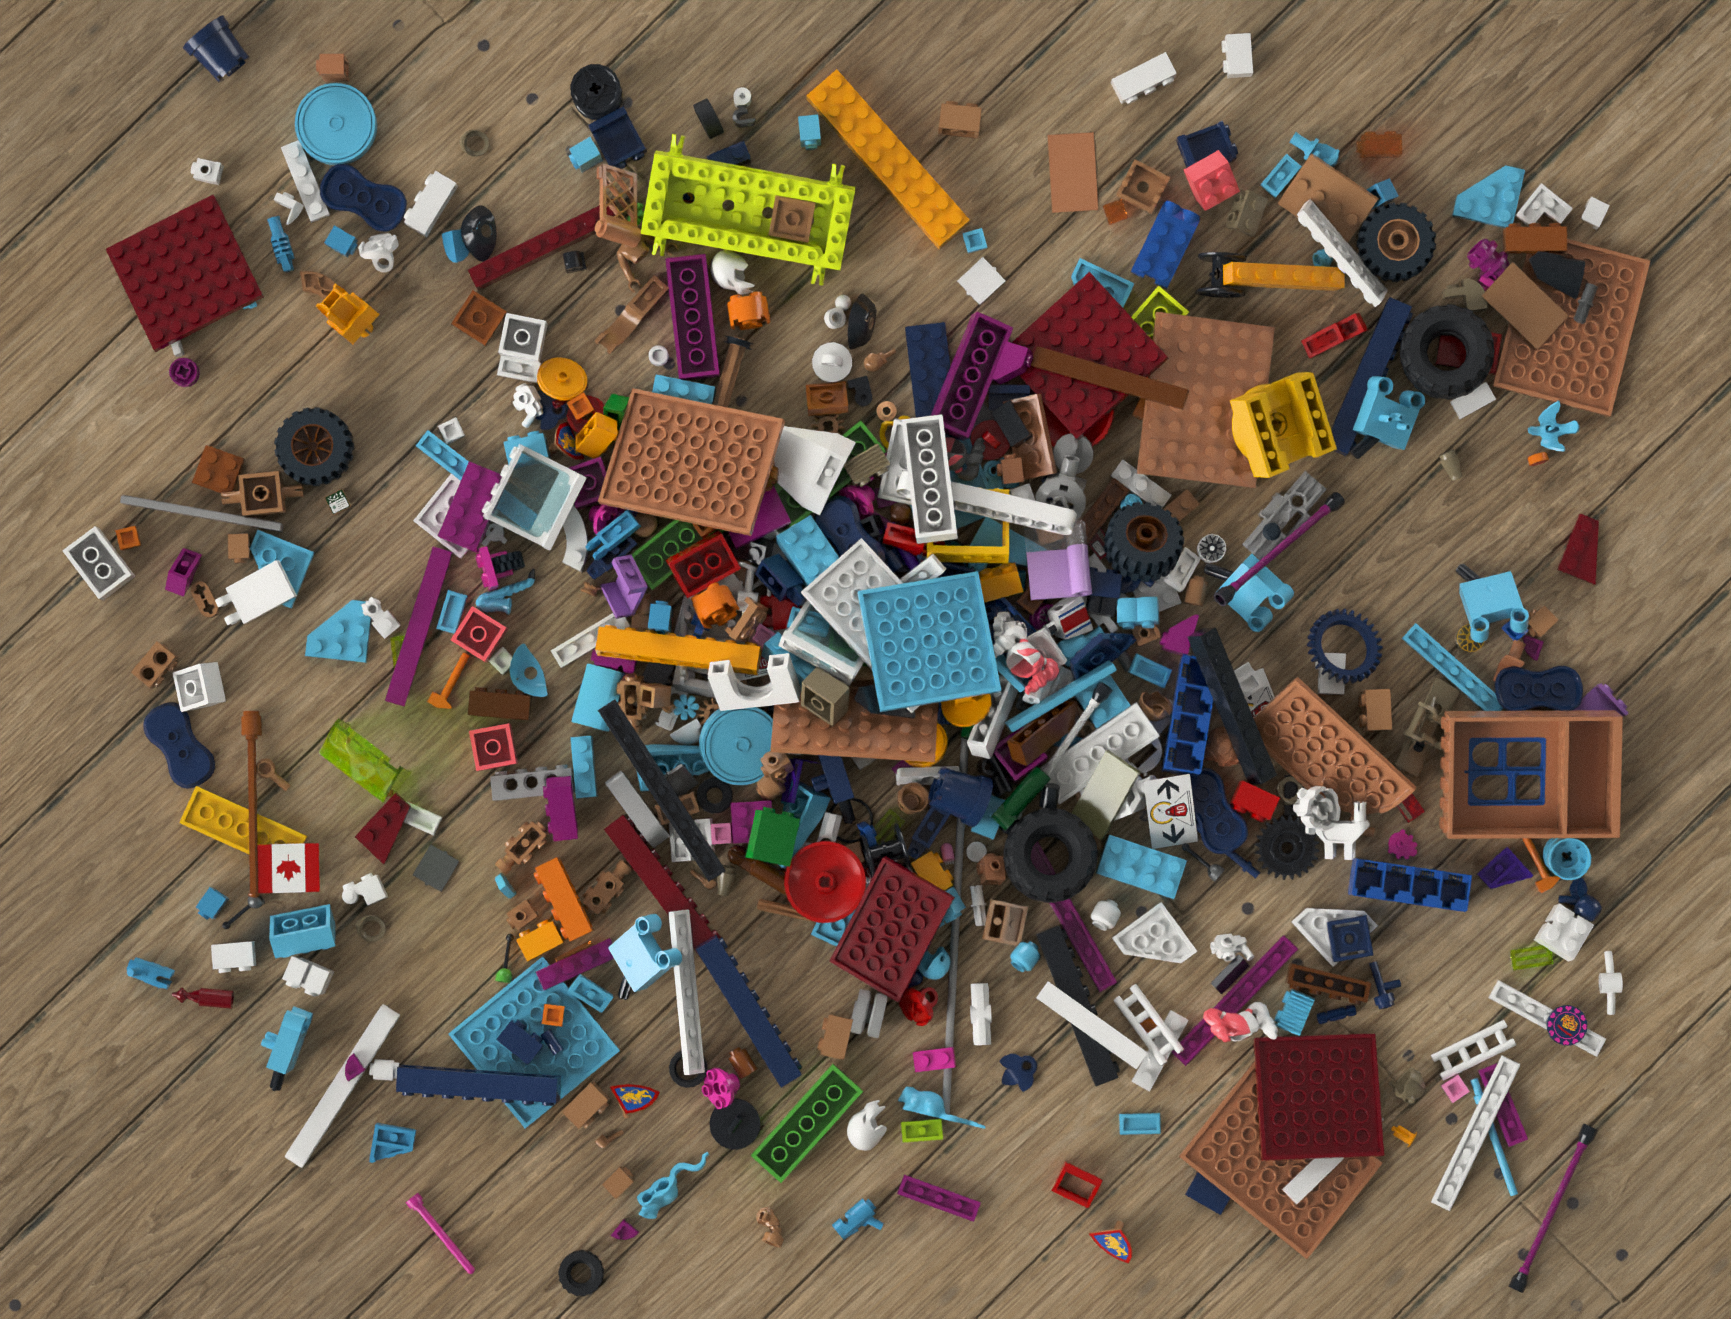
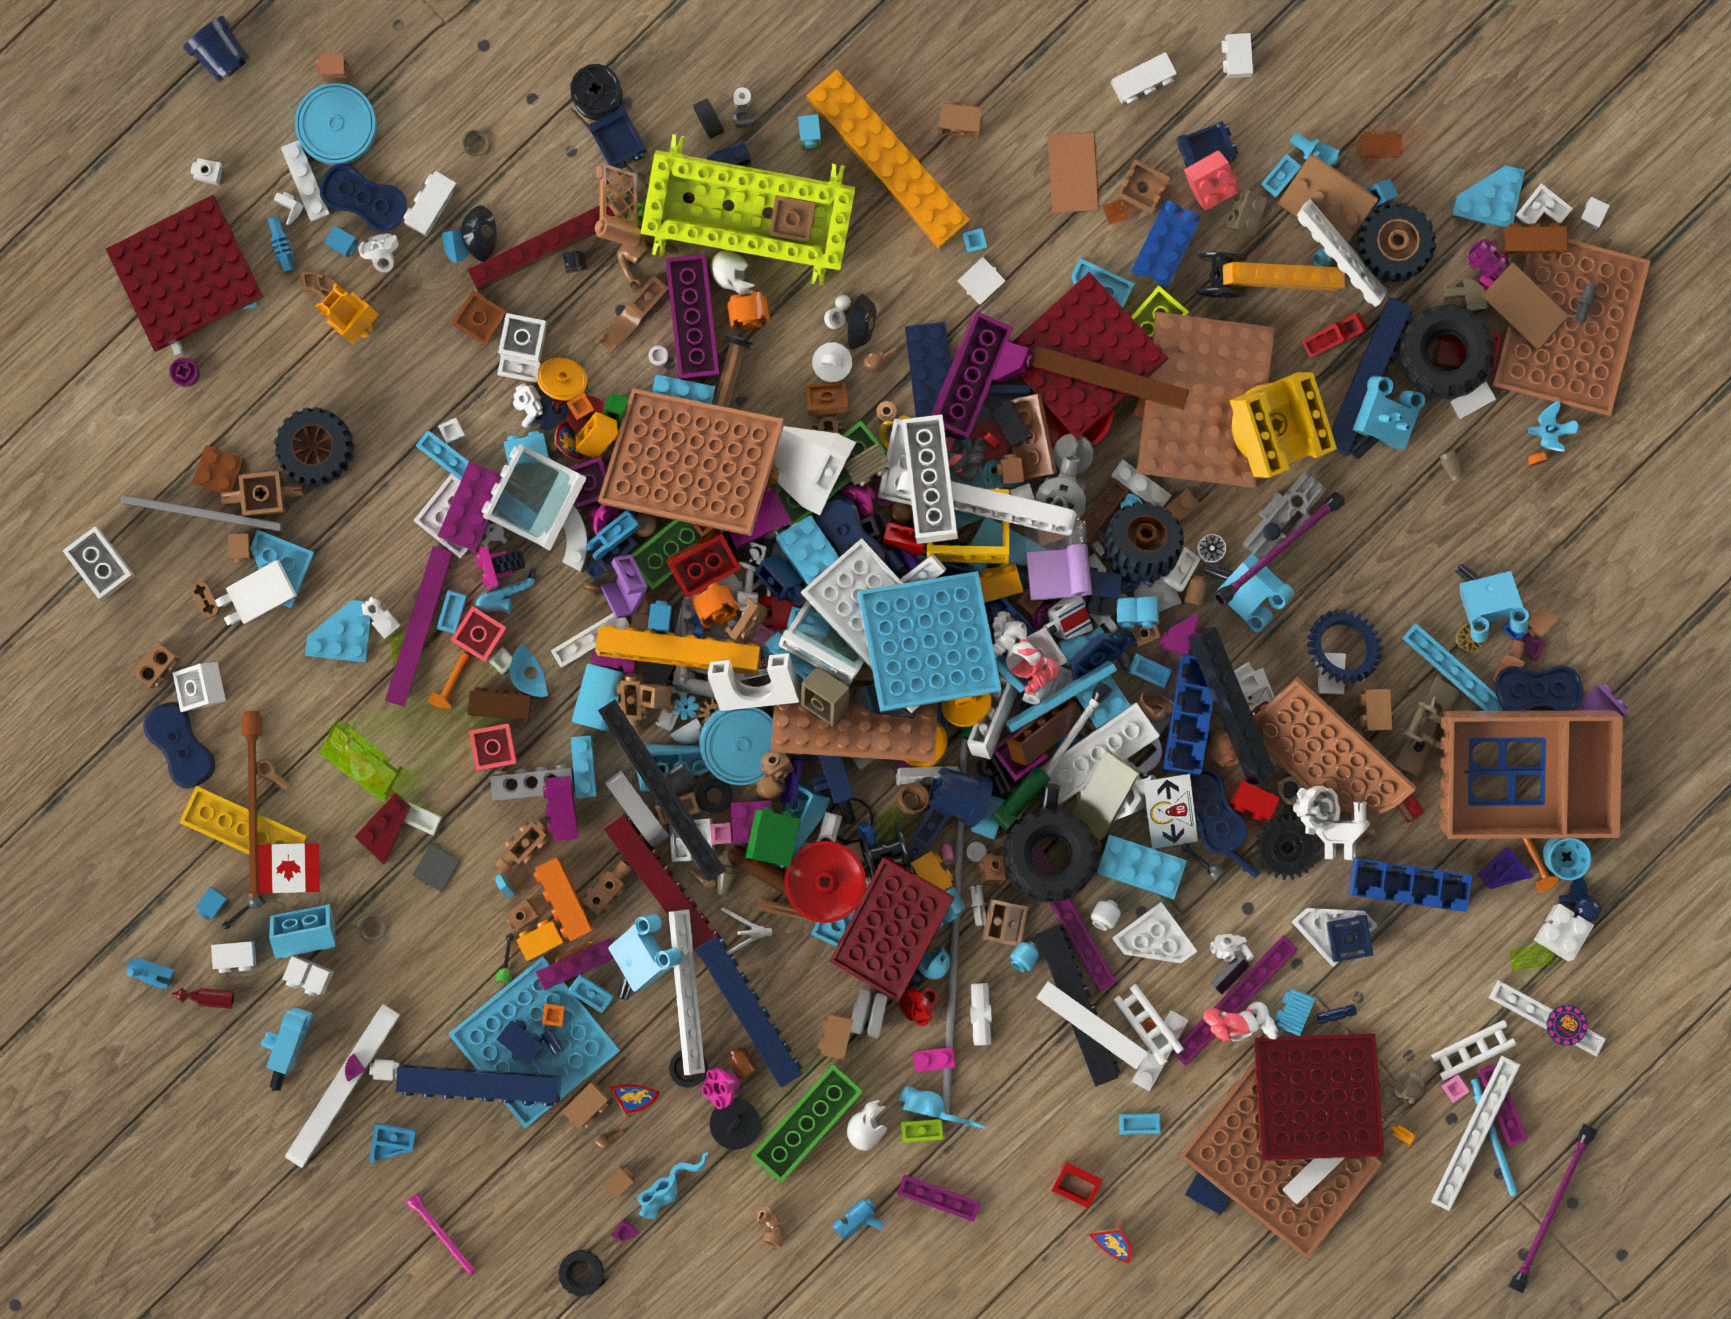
(128, 538): orange plate -> none
(182, 572): magenta slope -> none
(338, 502): tile -> none
(370, 888): white brick -> none
(585, 155): medium azure brick -> none
(755, 931): none -> white plant
(863, 392): black leg -> none
(1016, 1073): dark blue plate -> none
(1322, 981): reddish brown brick -> none
(1384, 999): dark blue piece -> none
(1402, 845): dark pink piece -> none
(1559, 272): black panel -> none
(1581, 550): dark red wing -> none
(1610, 982): white piece -> none

